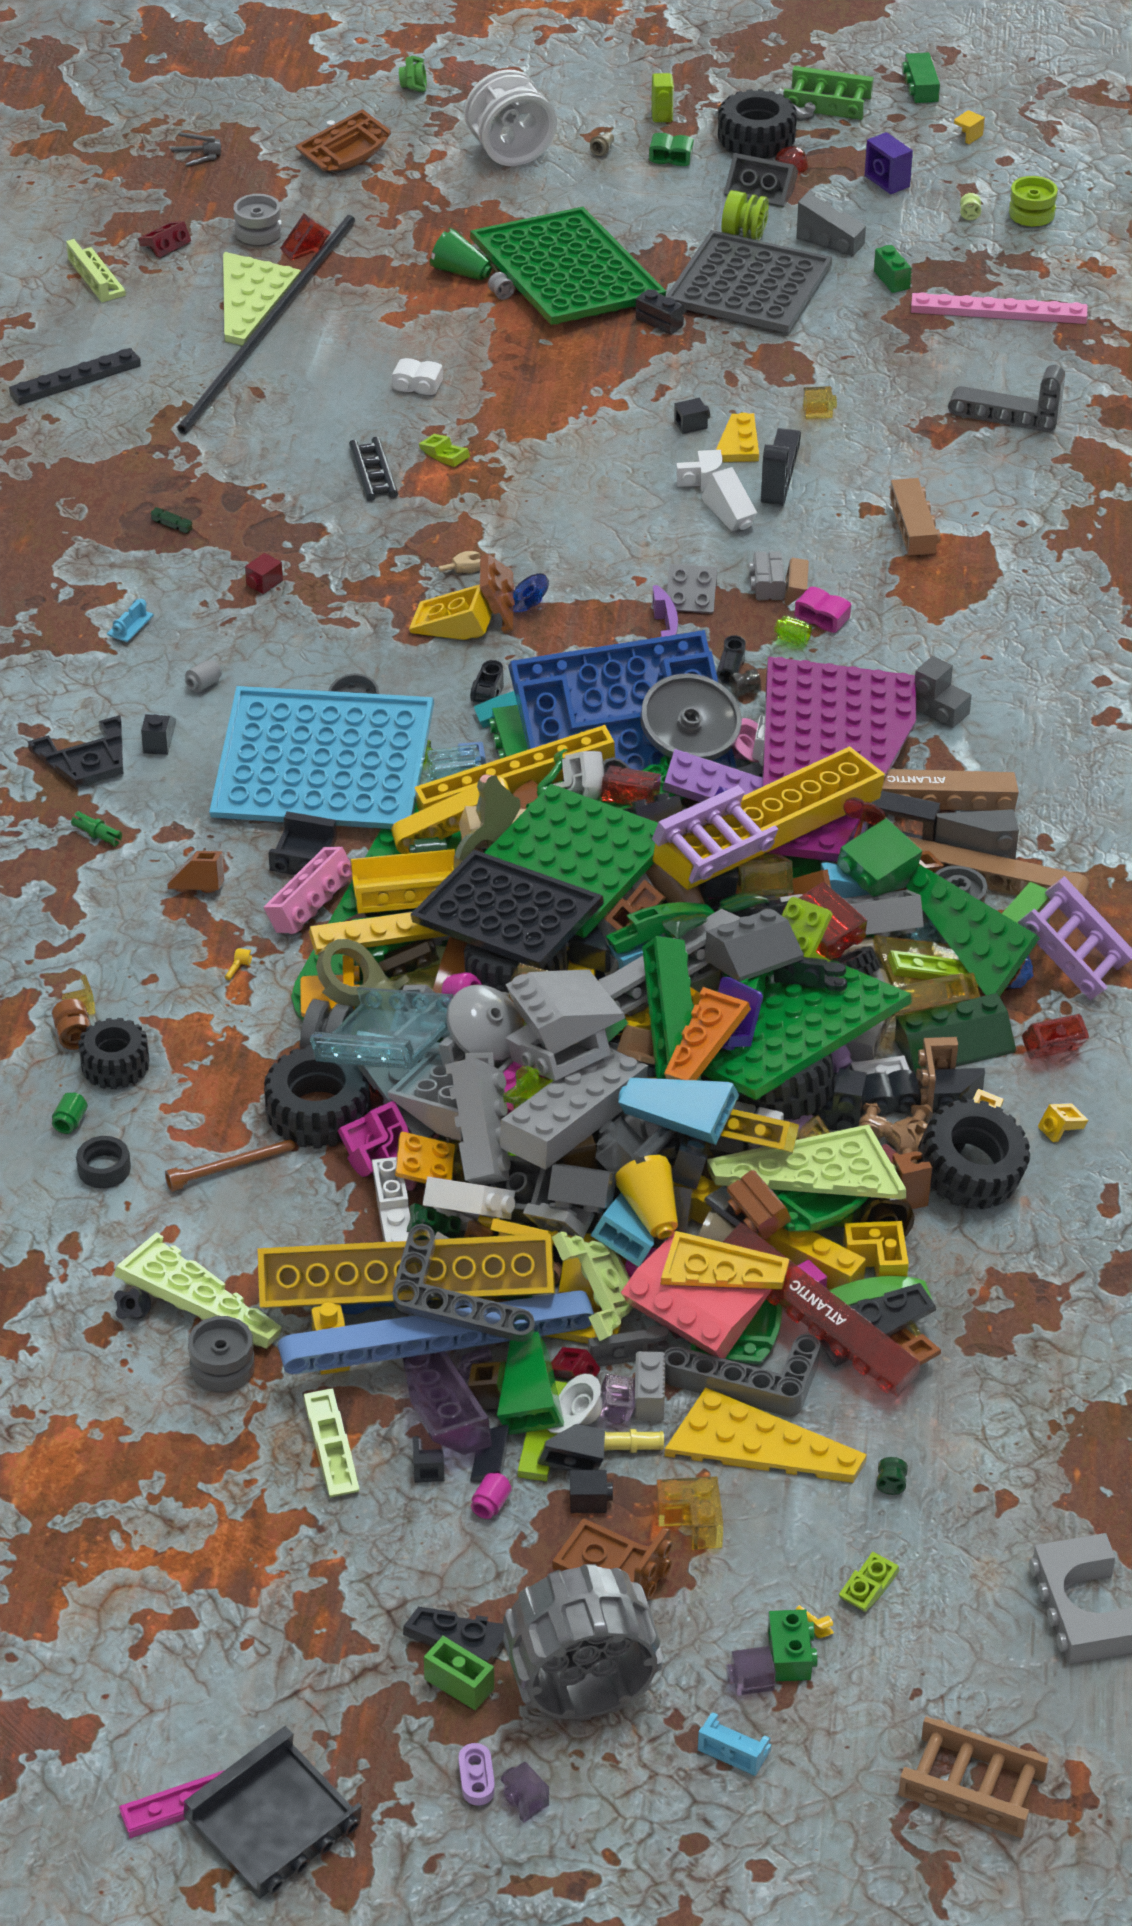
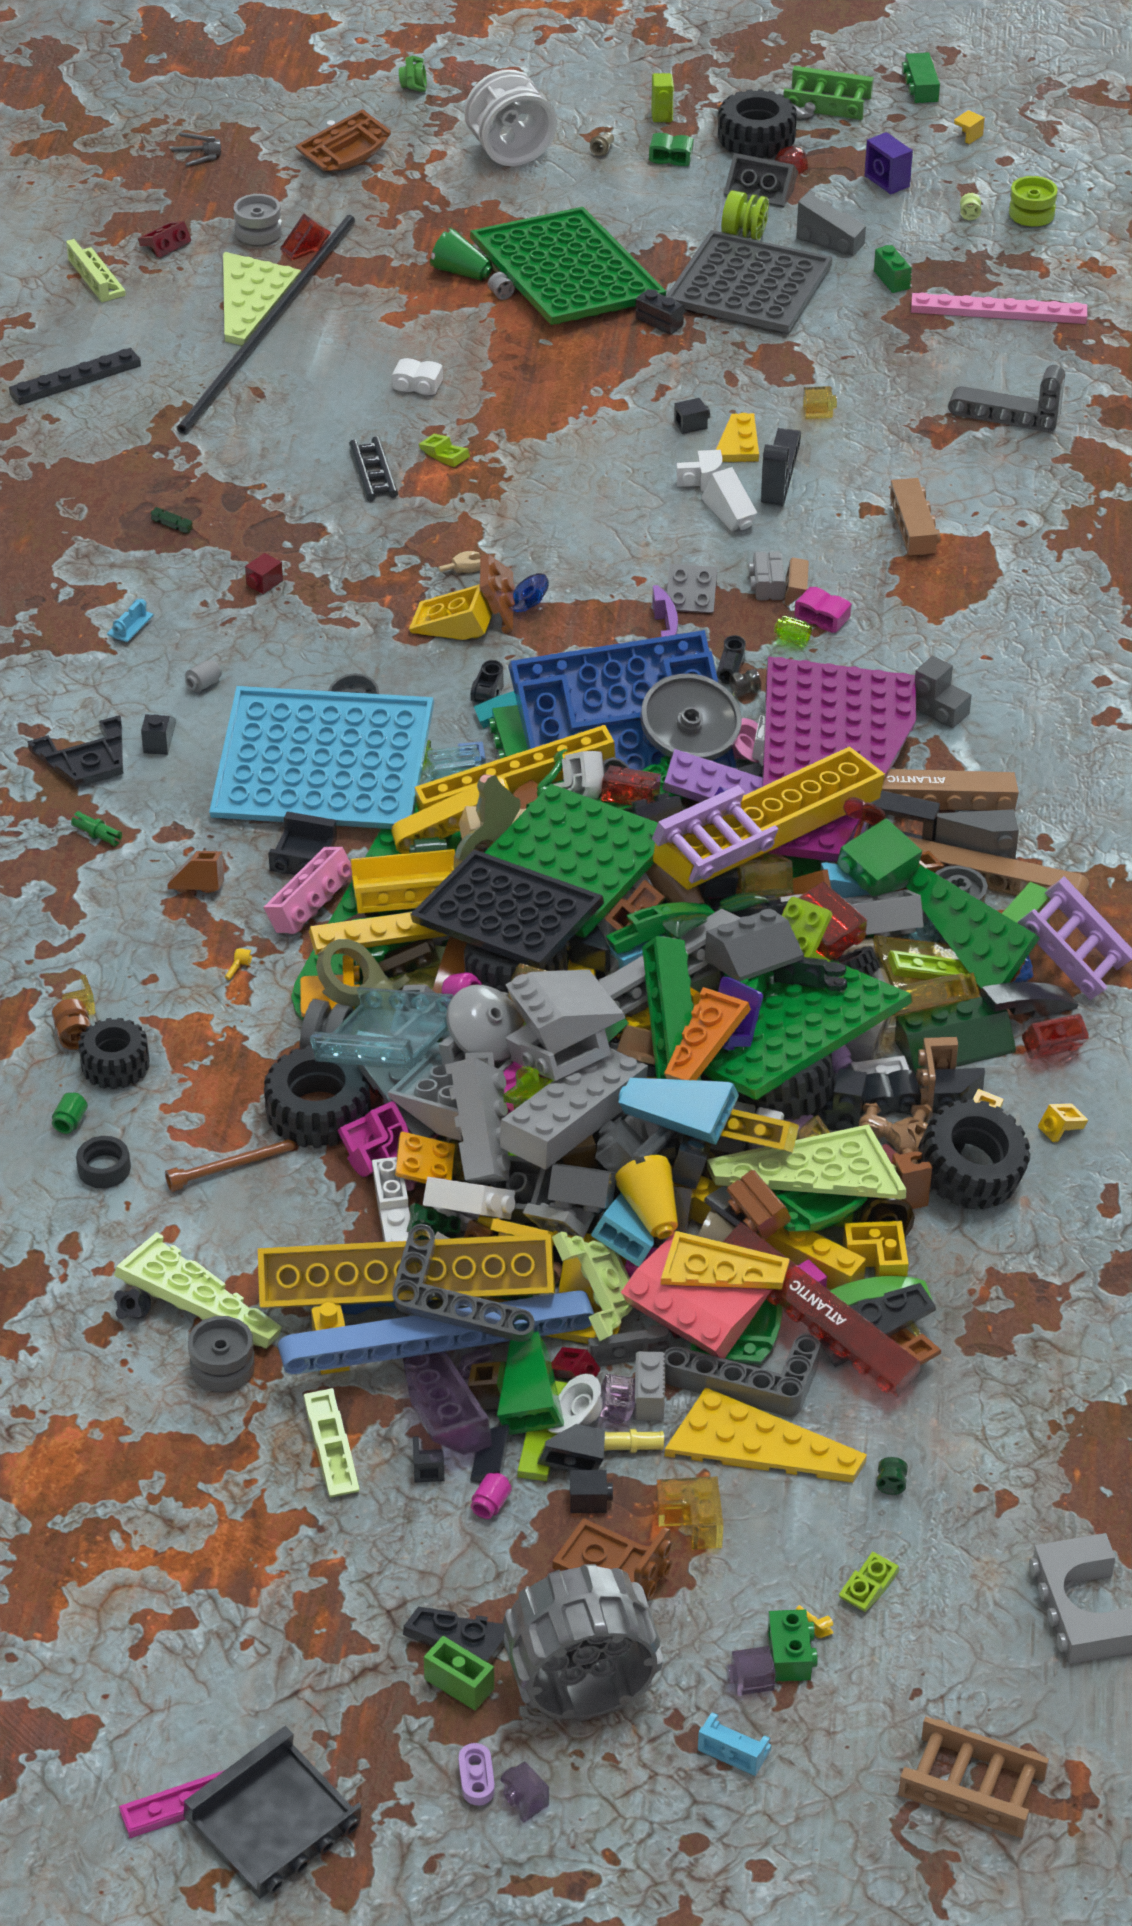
(1029, 997): none -> black slope

